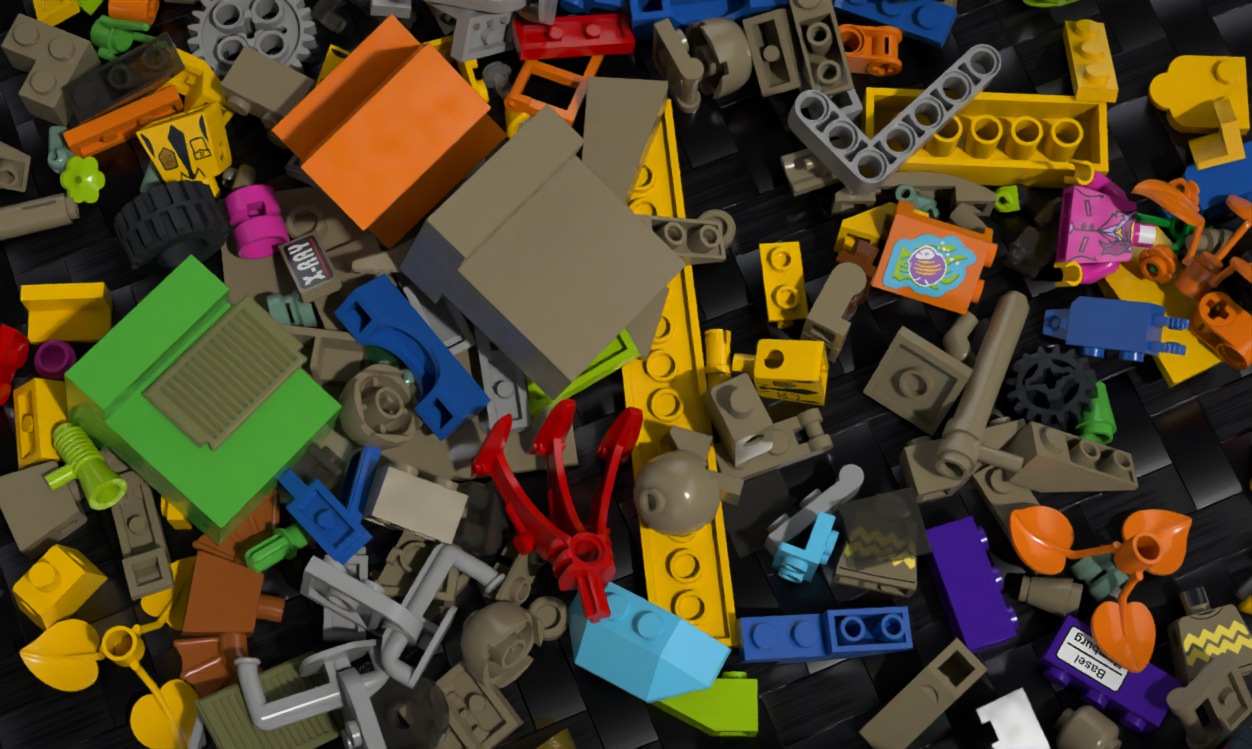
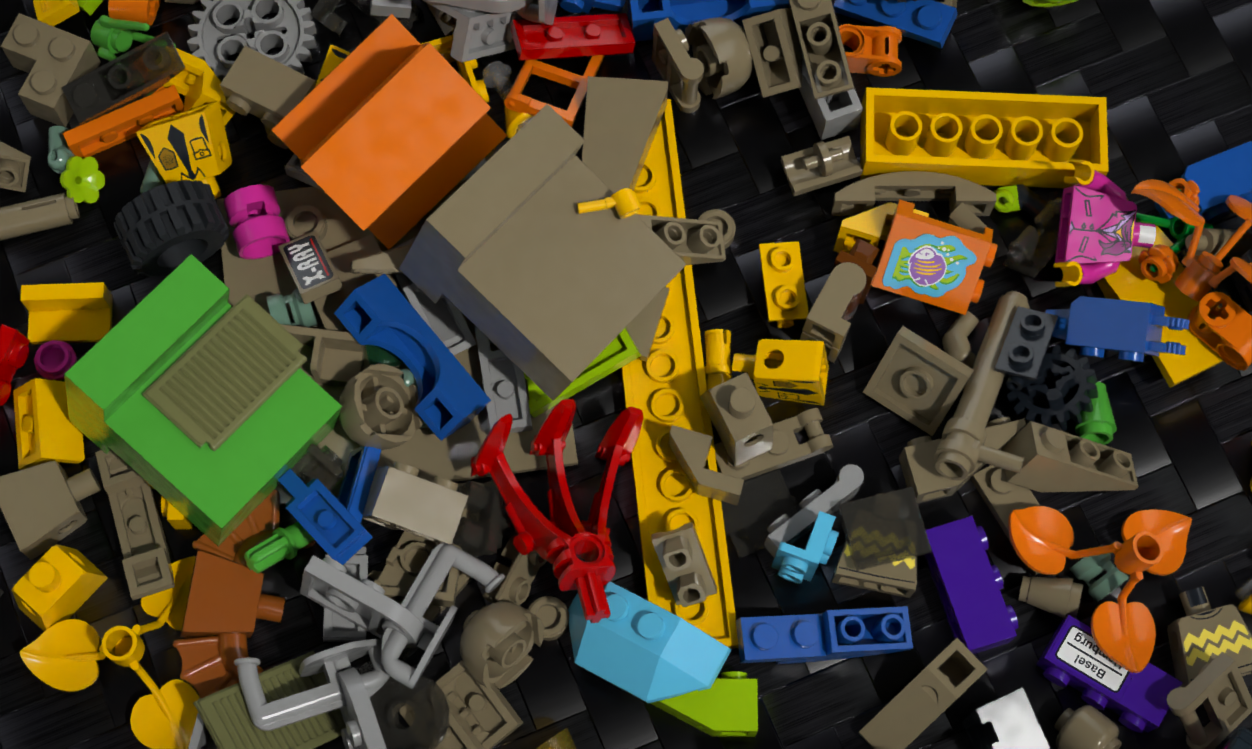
(84, 462): lime piece -> none
(239, 178): dark tan arm -> none
(624, 201): none -> yellow hand
(676, 493): dark tan cylinder -> none
(684, 565): none -> dark tan hips
(903, 128): light grey beam -> none
(922, 202): sand green arm -> none
(1025, 347): none -> black hinge
(1090, 61): yellow plate -> none
(1194, 84): yellow plate -> none
(1221, 146): yellow panel -> none

